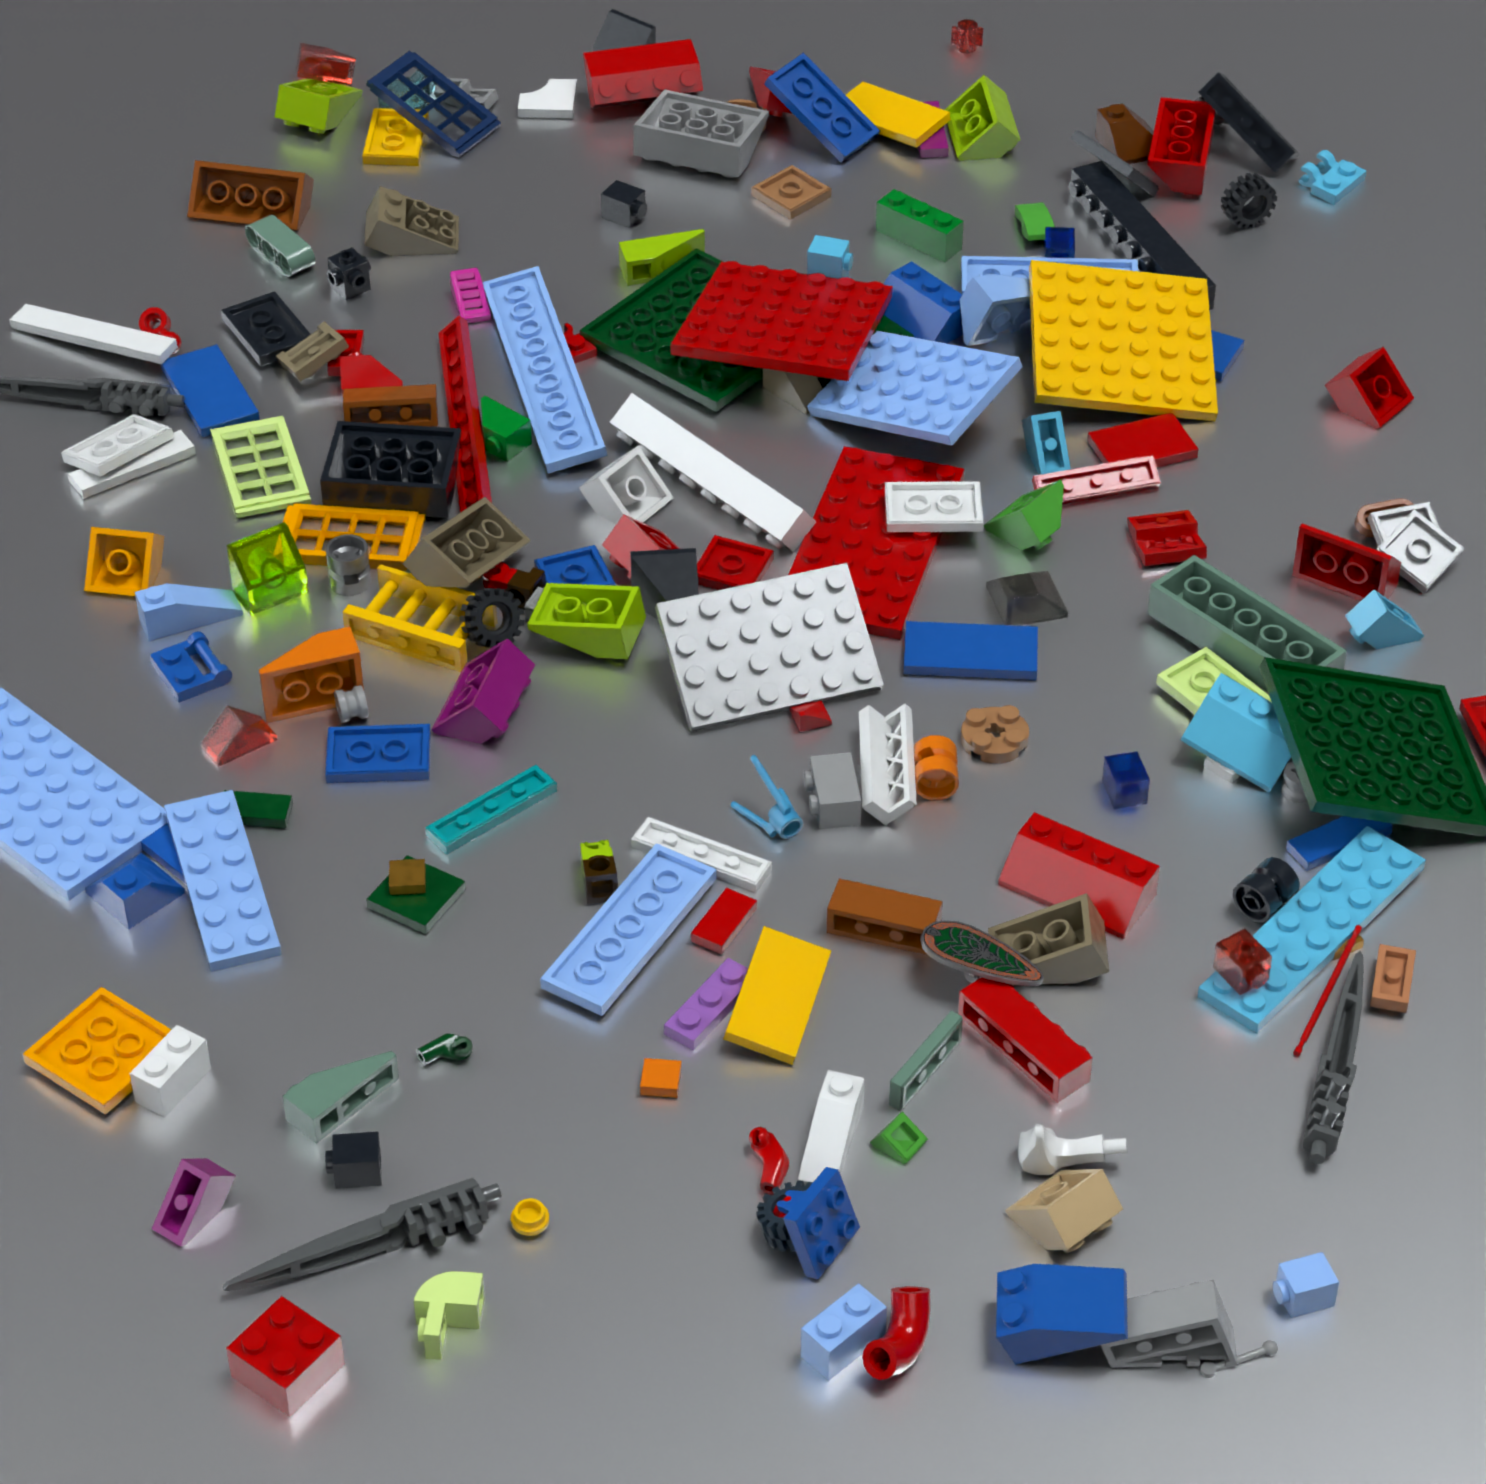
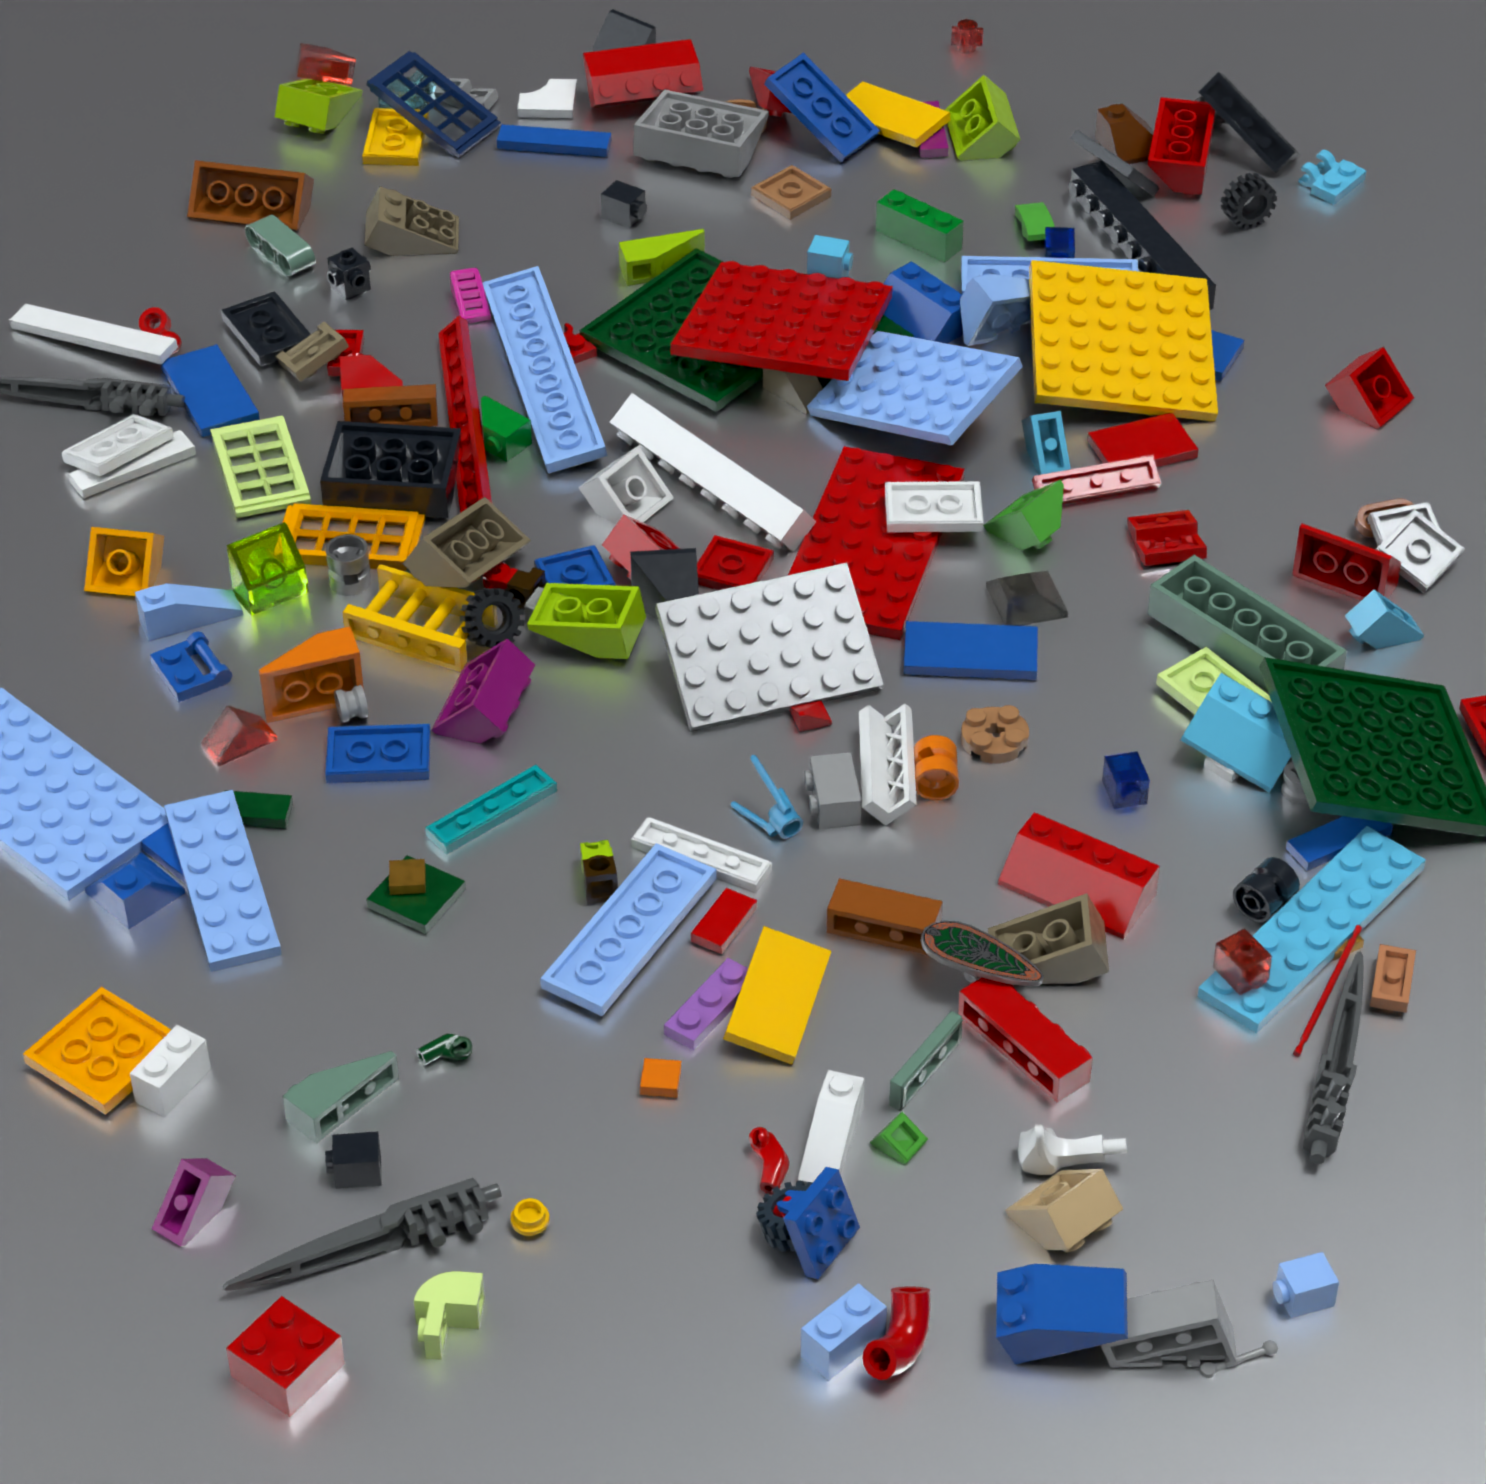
(554, 140): none -> blue tile

